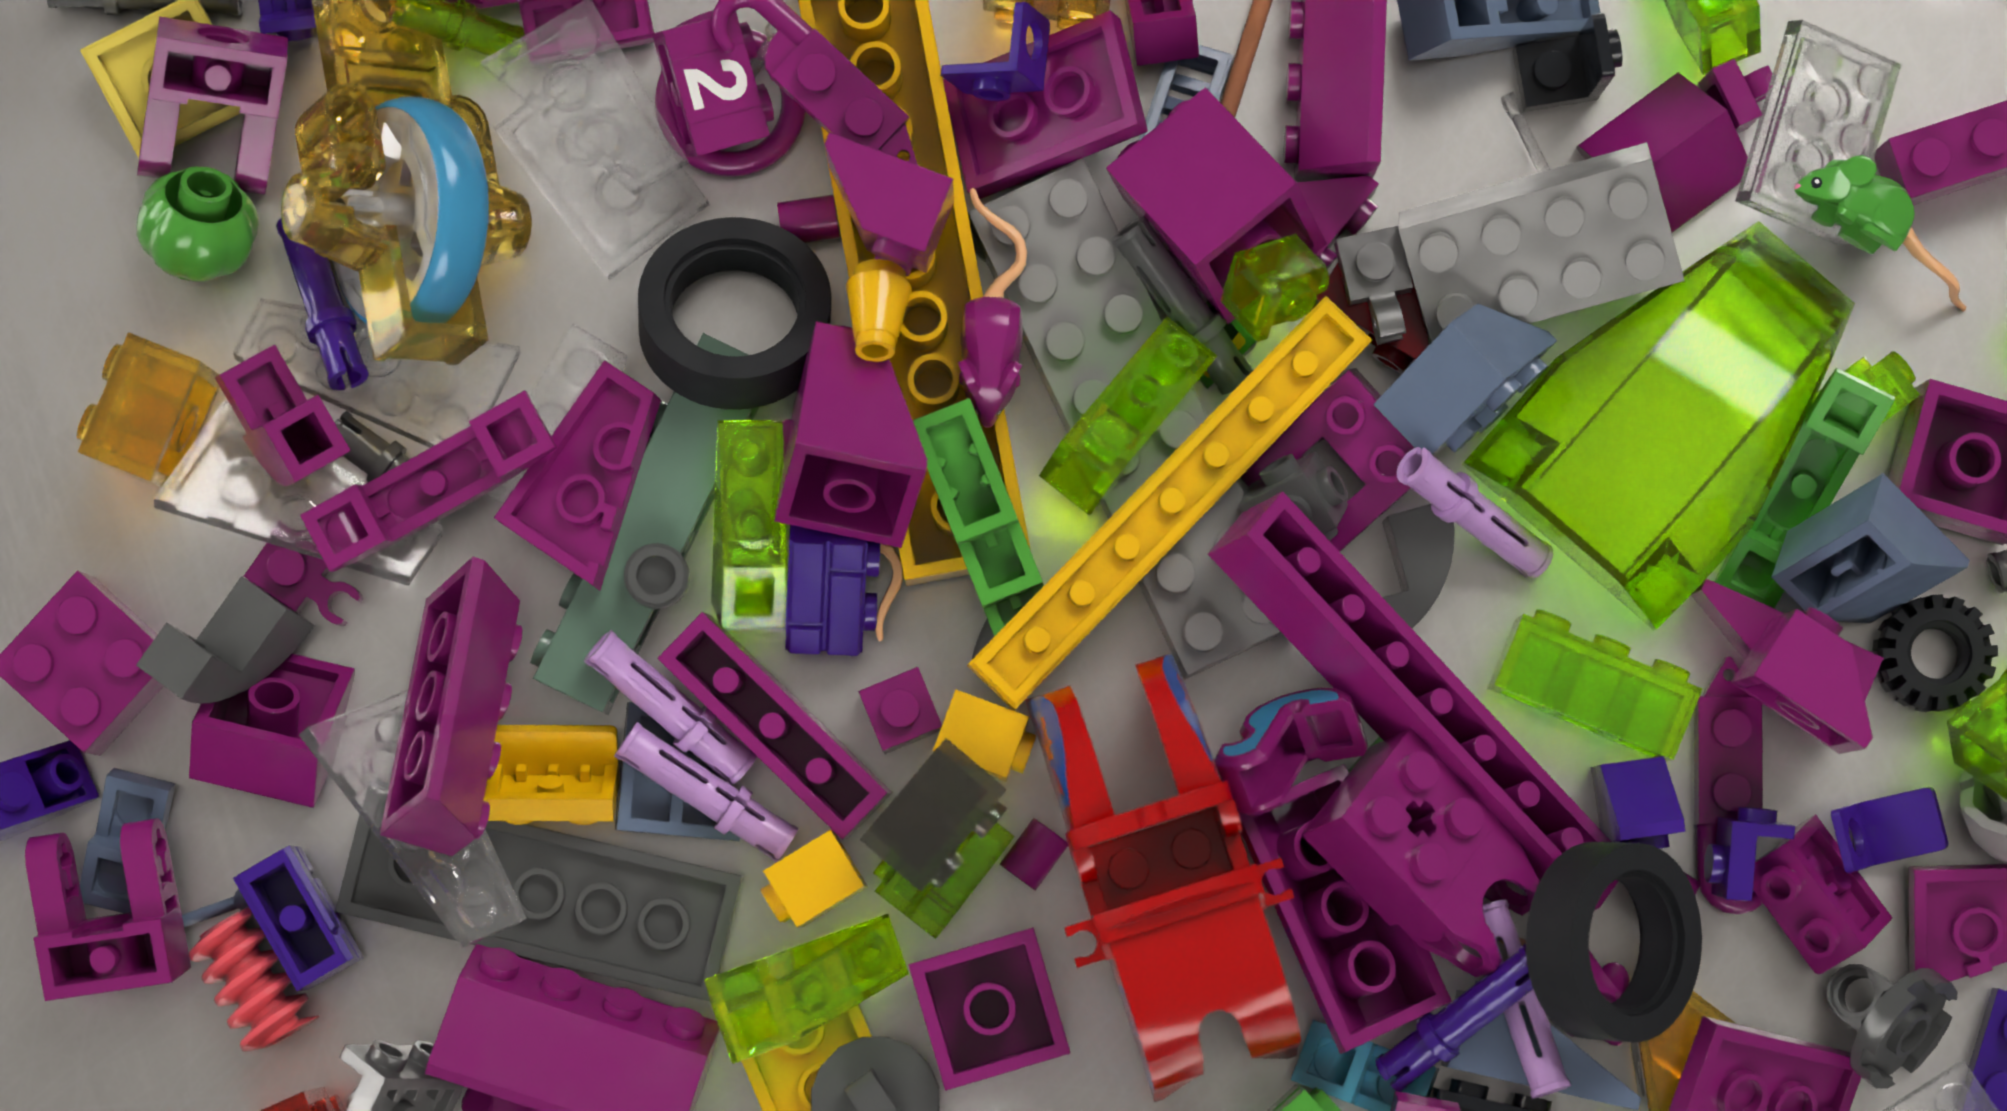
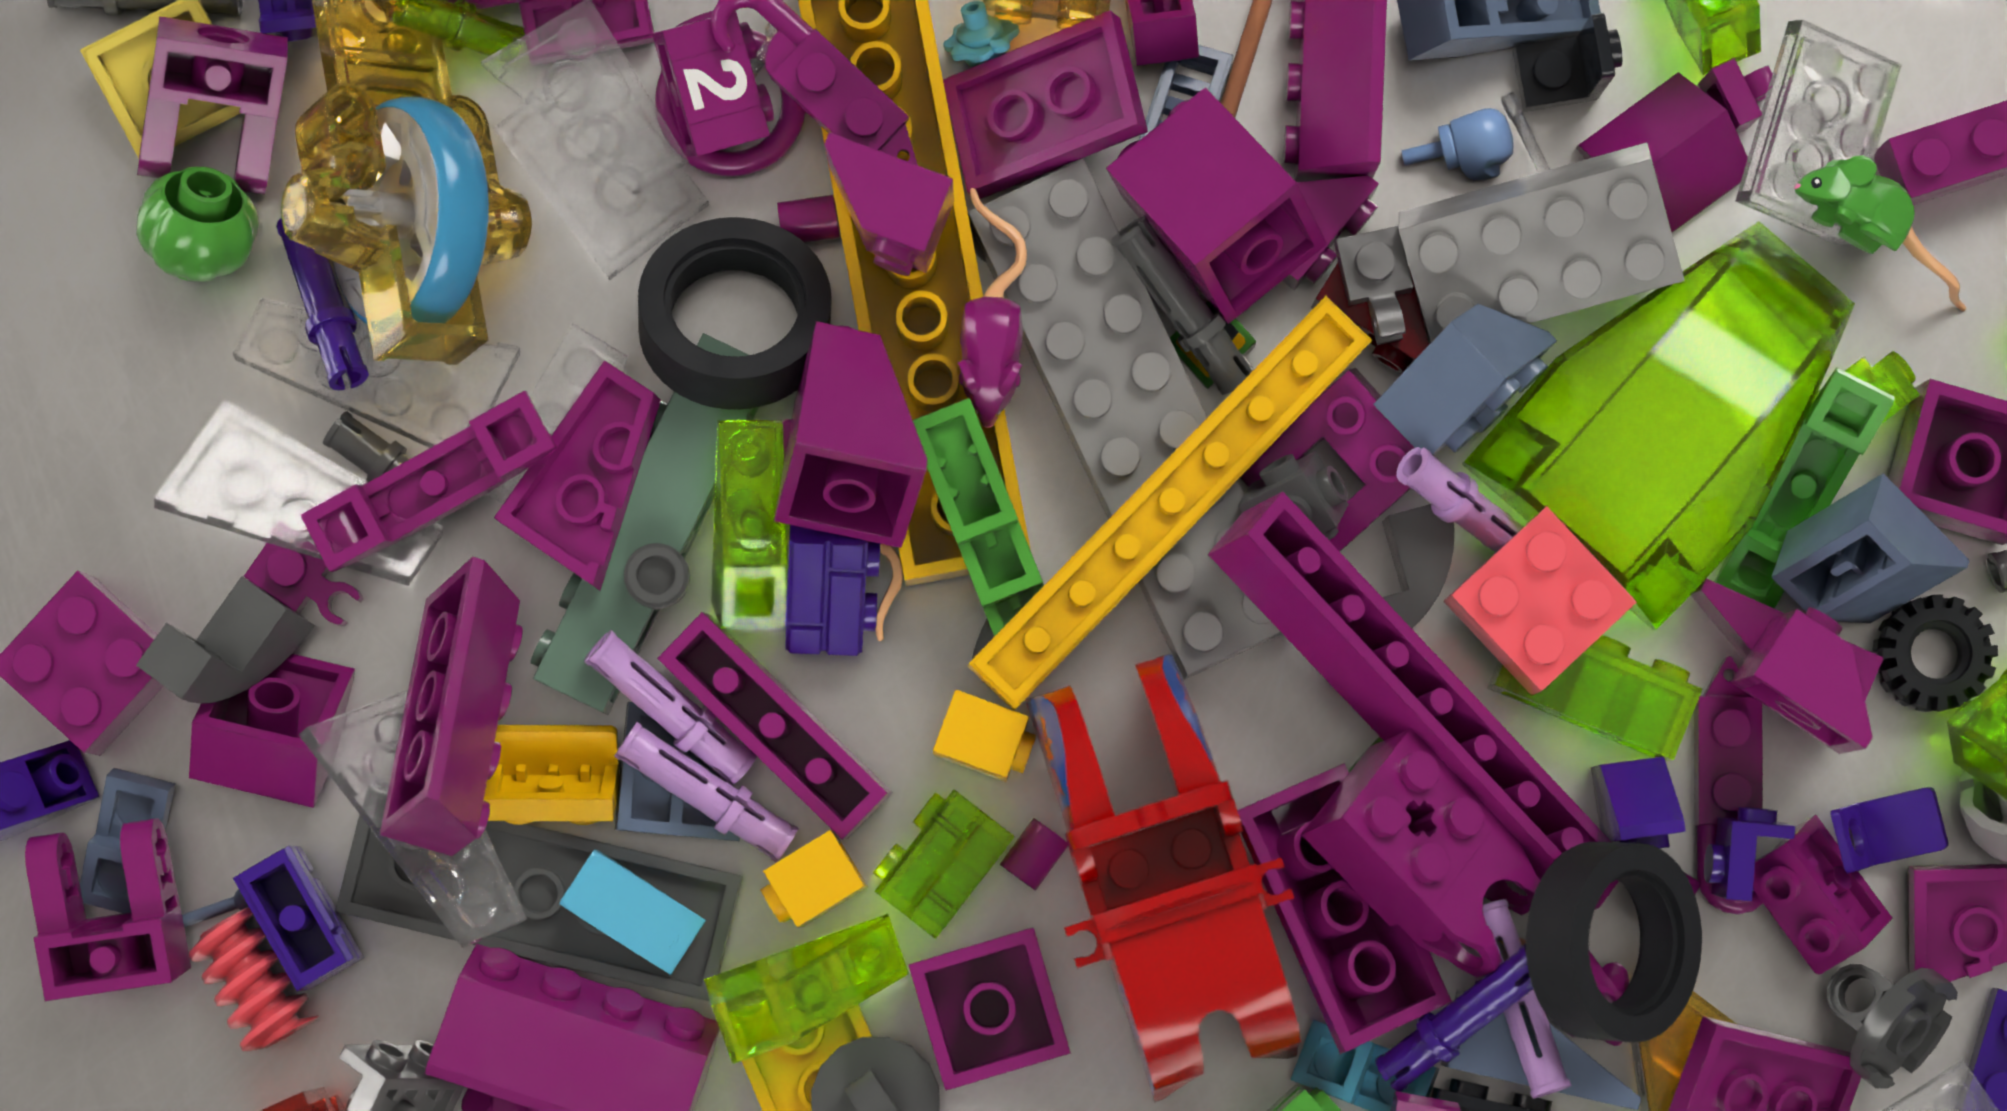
(147, 410): clear yellow brick -> none
(282, 427): magenta brick -> none
(632, 911): none -> medium azure slope
(877, 307): yellow cone -> none
(901, 710): magenta brick -> none
(935, 816): clear smoke brick -> none
(980, 35): none -> medium azure plant
(1021, 74): dark purple bracket -> none
(1127, 415): clear neon green slope -> none
(1273, 284): clear neon green brick -> none
(1282, 739): magenta animal -> none
(1473, 142): none -> light blue piece
(1540, 601): none -> coral brick

